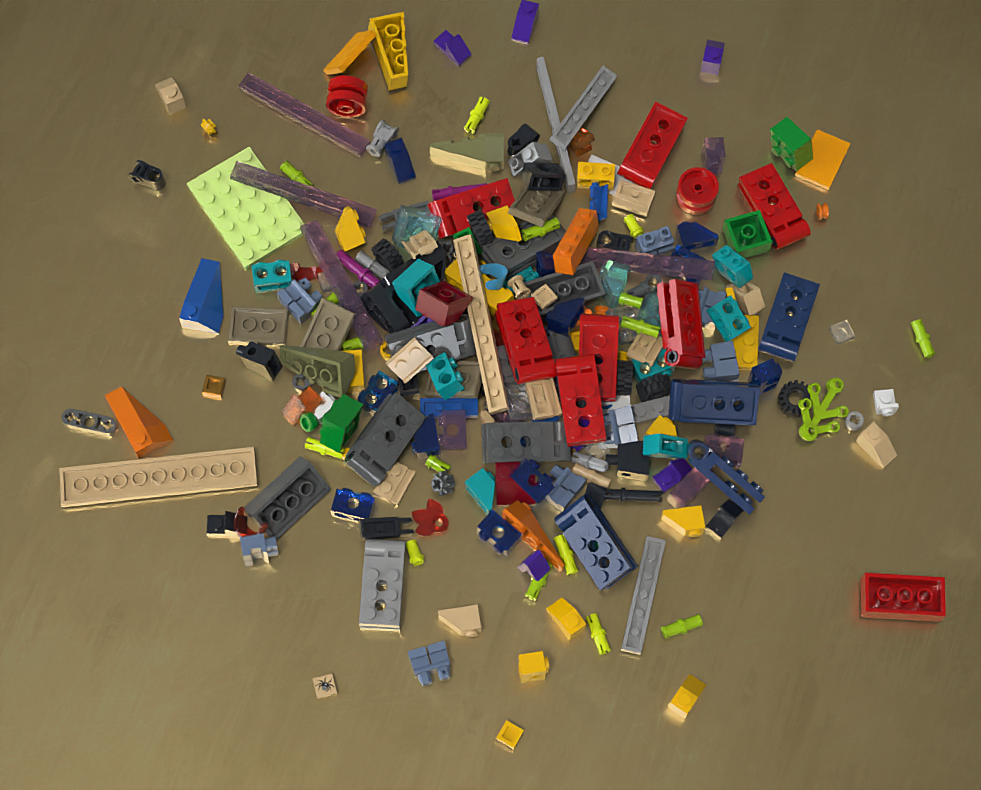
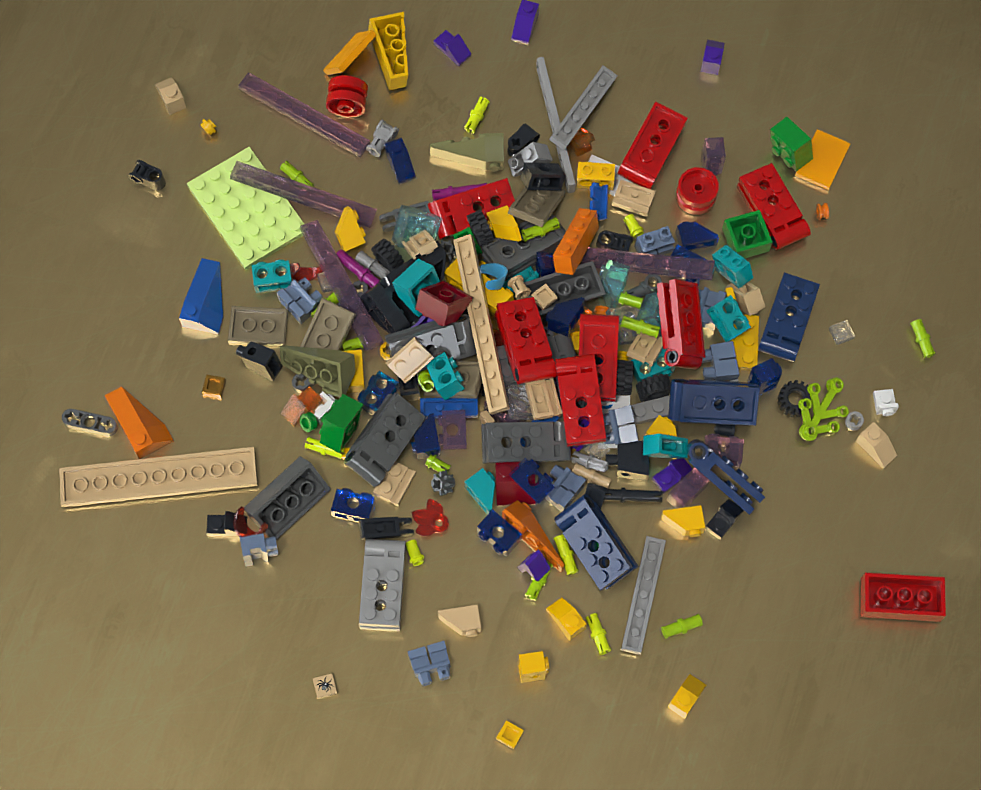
(425, 380): none -> lime pin

